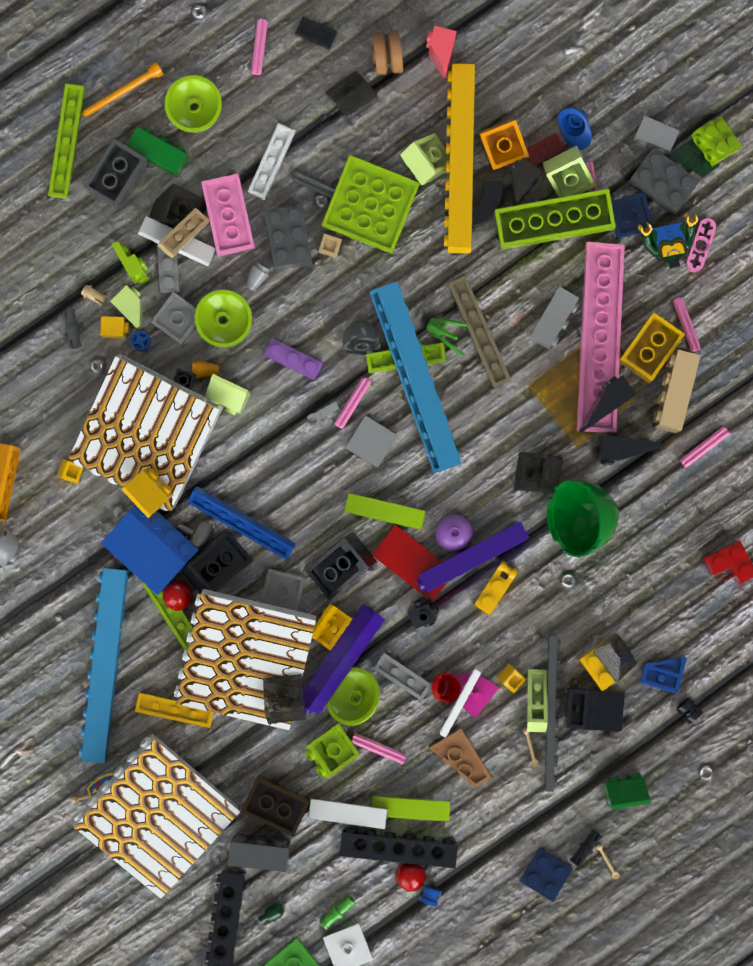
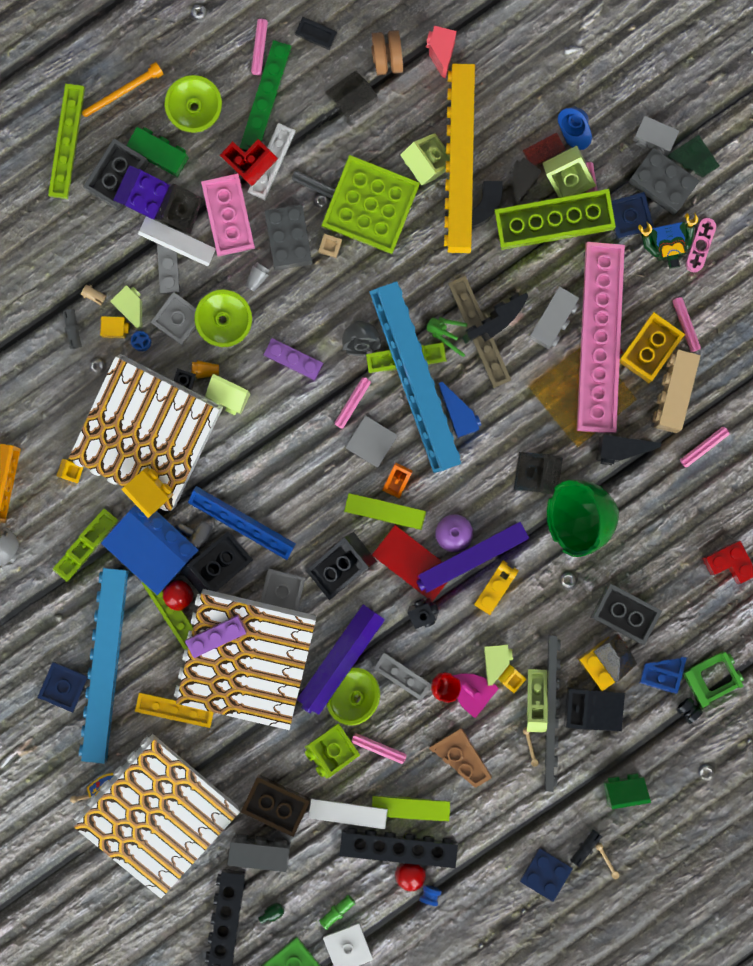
(63, 687): none -> dark blue plate
(85, 545): none -> lime slope
(134, 266): lime plate -> none
(141, 192): none -> dark purple brick
(183, 233): tan plate -> none
(215, 636): none -> medium lavender plate
(250, 164): none -> red brick
(266, 94): none -> green plate
(284, 699): clear smoke slope -> none
(329, 411): light grey plate -> none
(330, 626): yellow bracket -> none
(397, 480): none -> orange slope
(461, 416): none -> blue slope
(461, 700): white tile -> none
(496, 661): none -> yellowish green slope
(498, 319): none -> black slope
(503, 144): light orange slope -> none
(613, 395): black slope -> none
(626, 614): none -> dark grey brick
(698, 686): none -> bright green window
(716, 141): lime plate -> none

